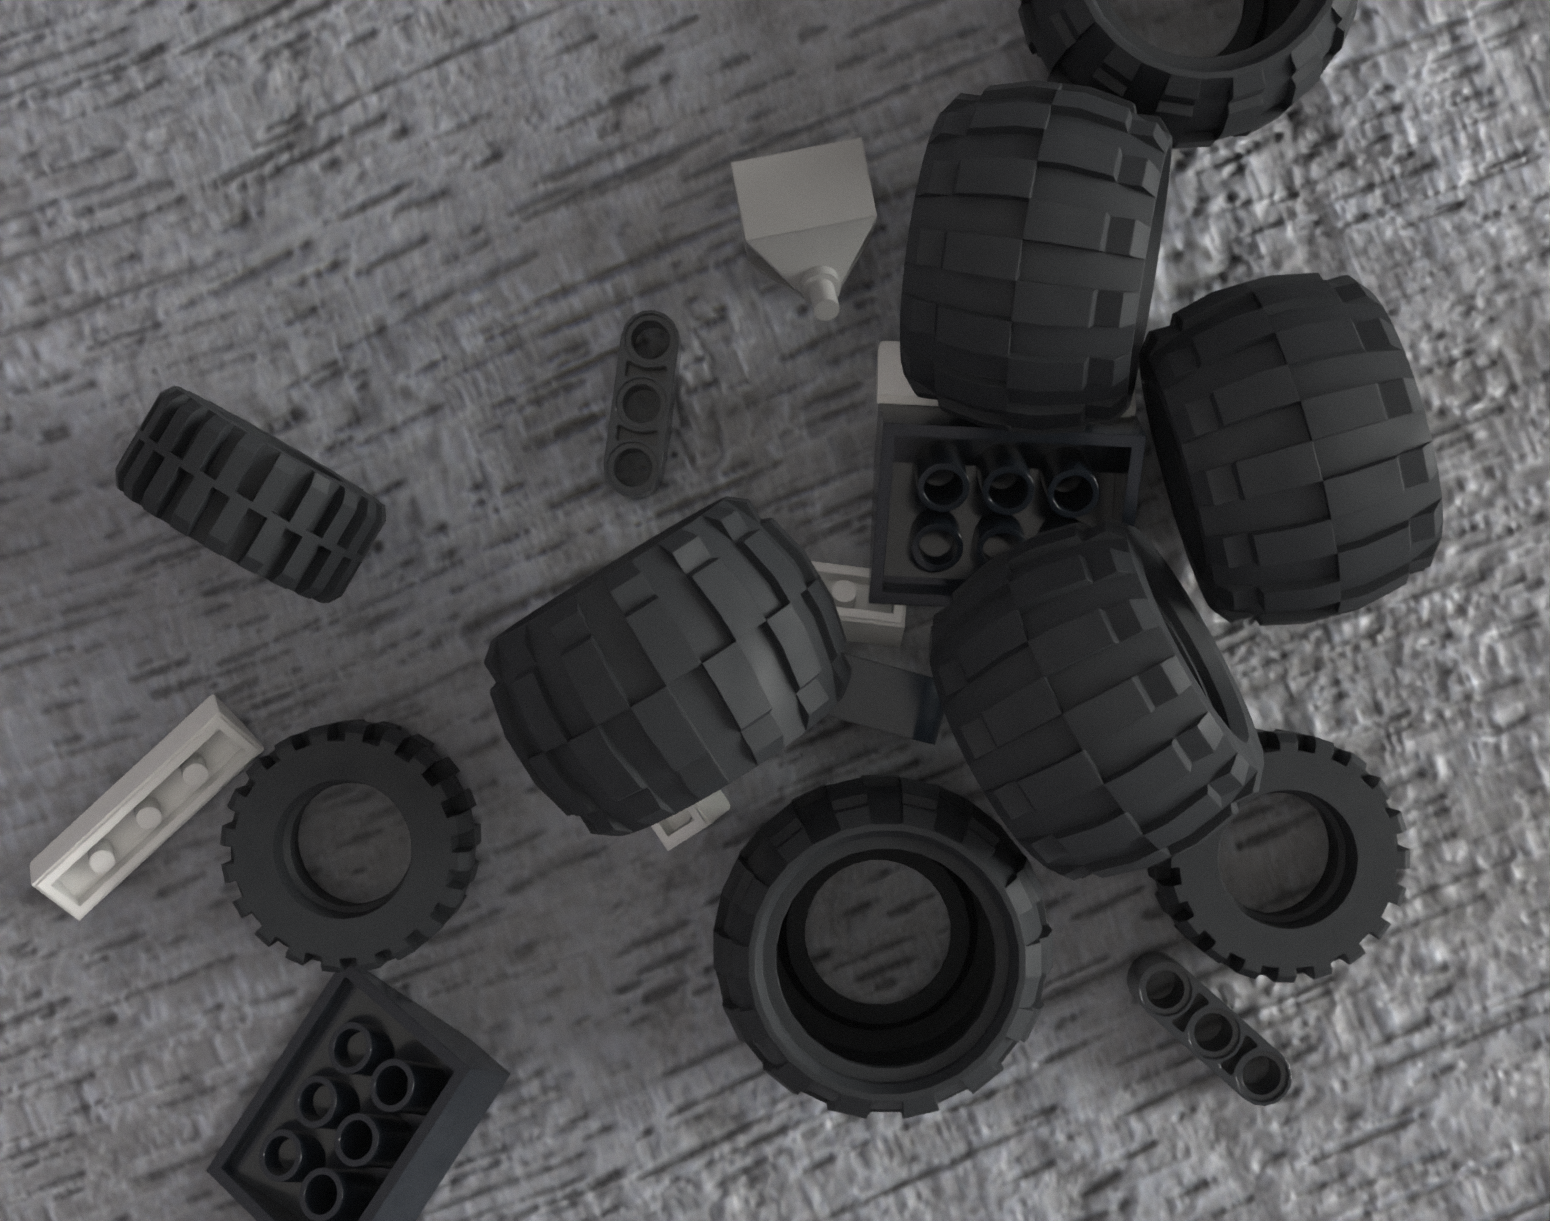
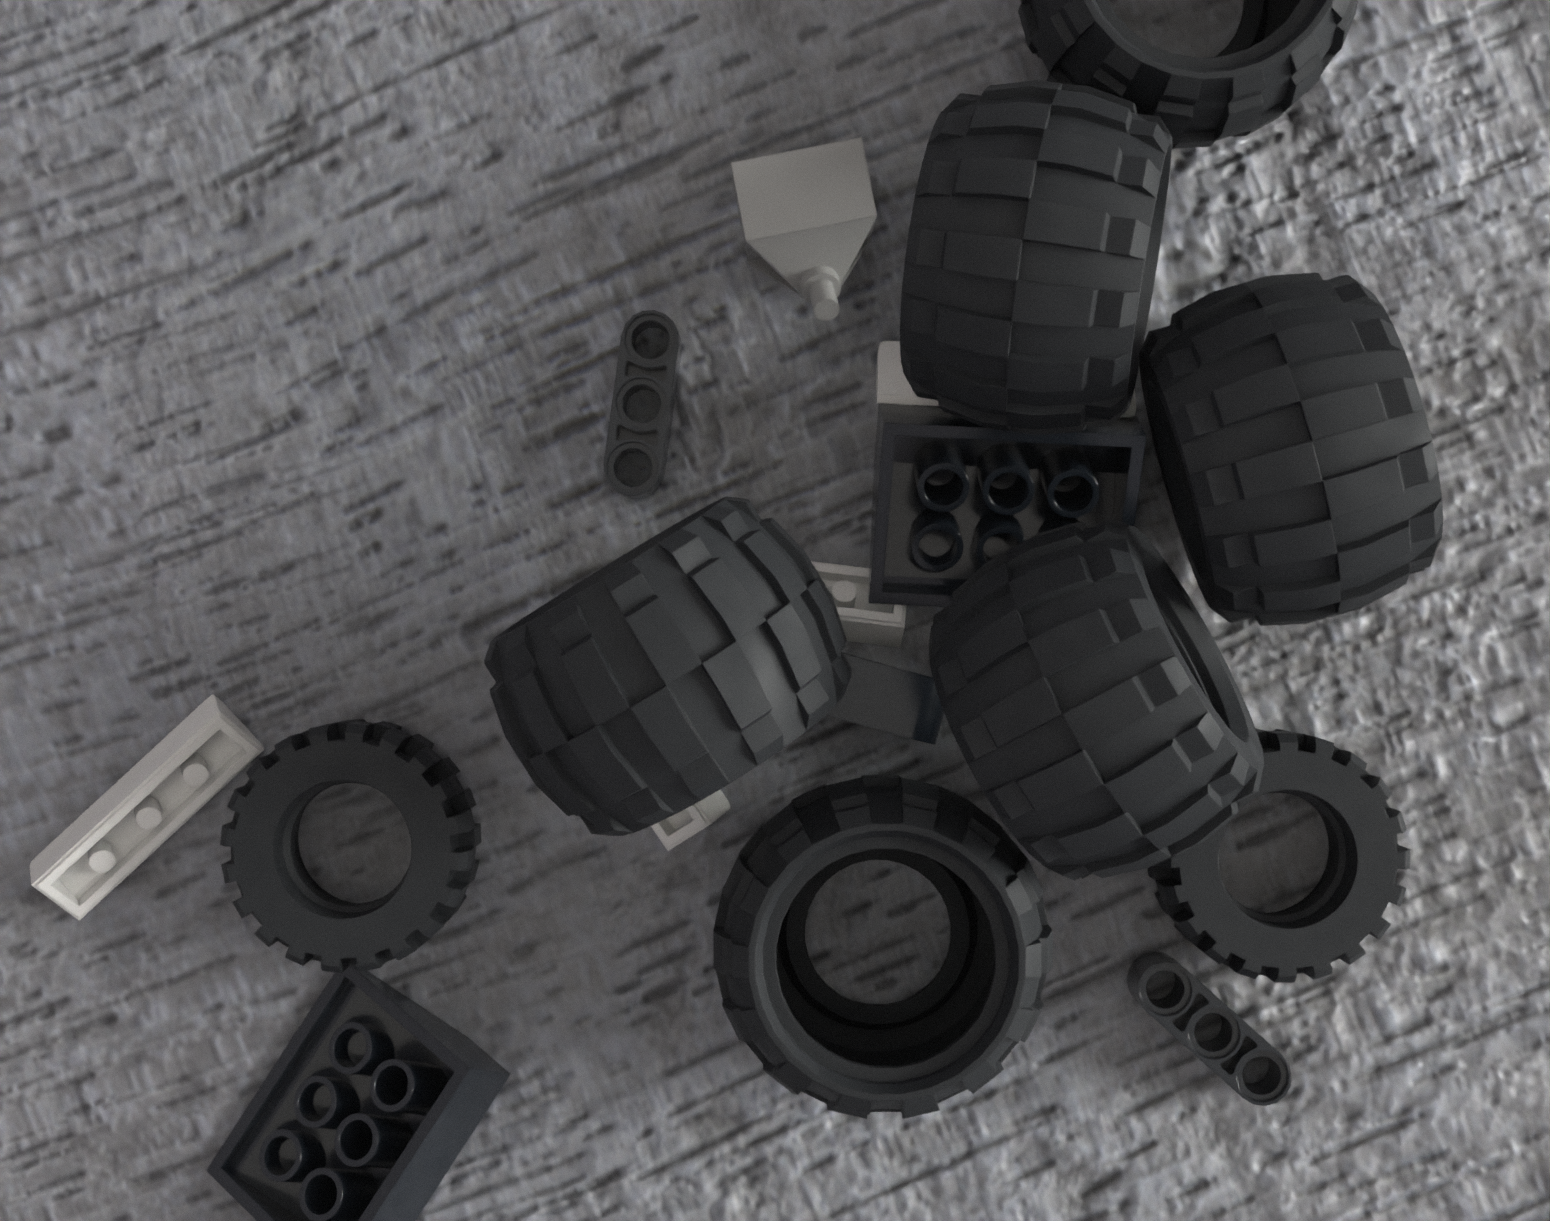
(249, 496): black tyre -> none

